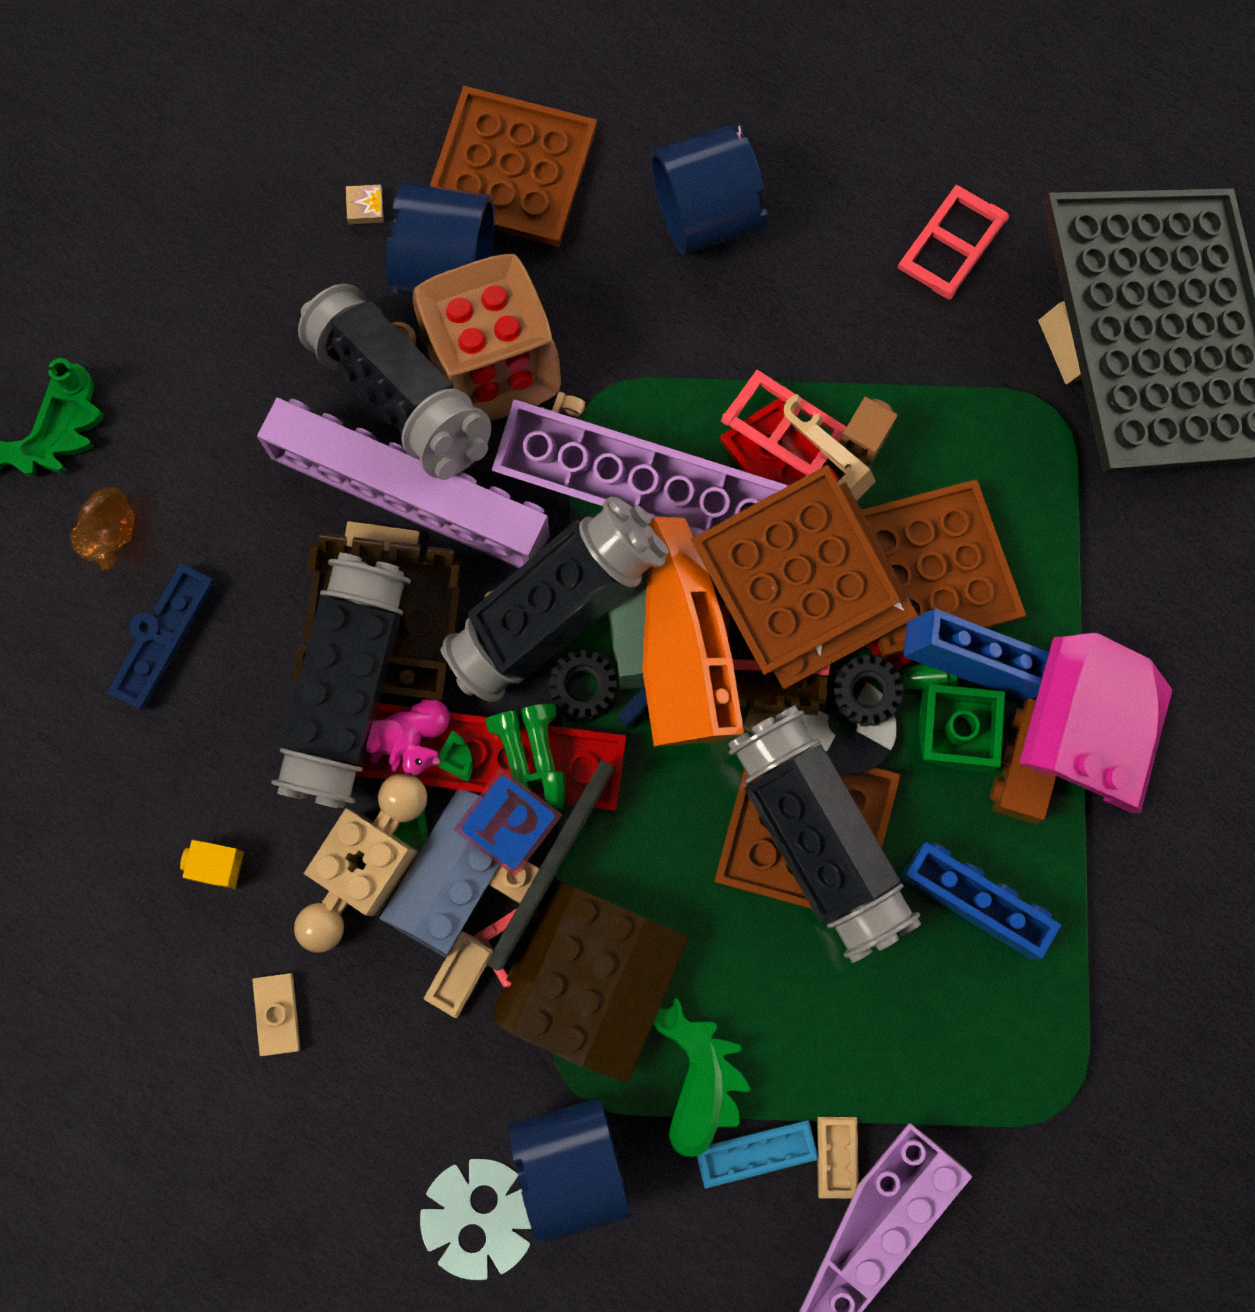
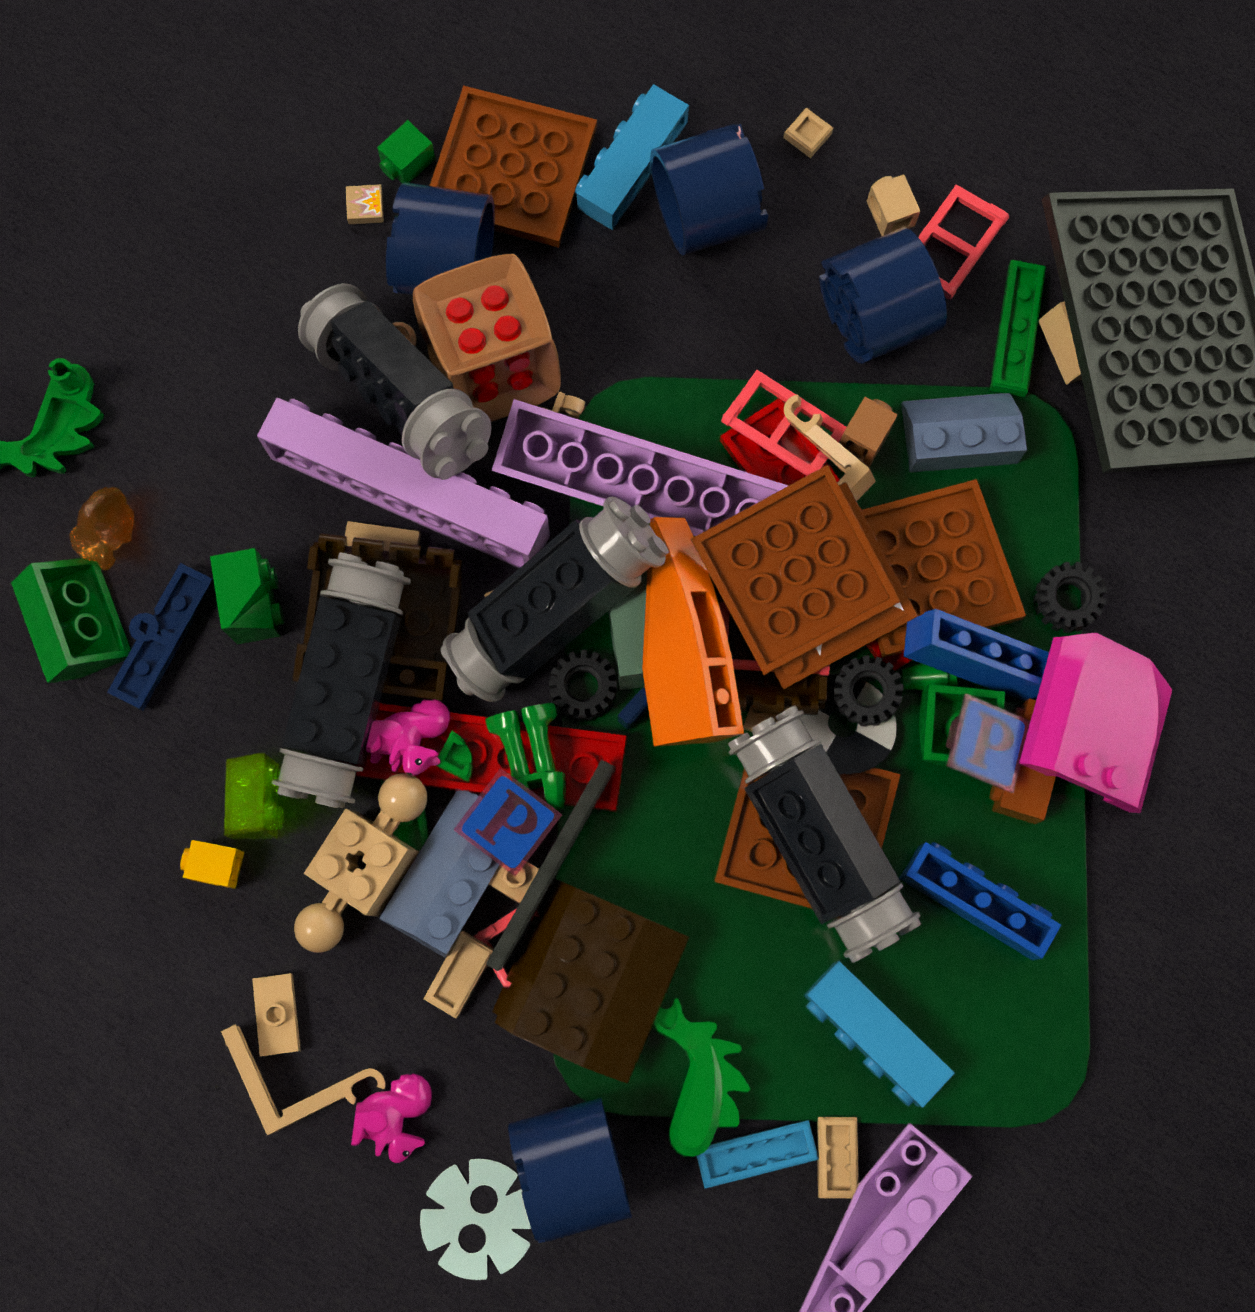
(70, 618): none -> green slope
(246, 596): none -> green slope
(251, 798): none -> clear neon green slope
(262, 1099): none -> tan hinge
(383, 1113): none -> dark pink animal
(405, 153): none -> green brick
(626, 163): none -> dark azure brick
(808, 132): none -> tan tile
(878, 1034): none -> dark azure brick
(883, 294): none -> dark blue brick
(893, 204): none -> tan brick
(963, 432): none -> sand blue slope
(987, 743): none -> piece
(1017, 328): none -> green tile
(1085, 582): none -> black tyre

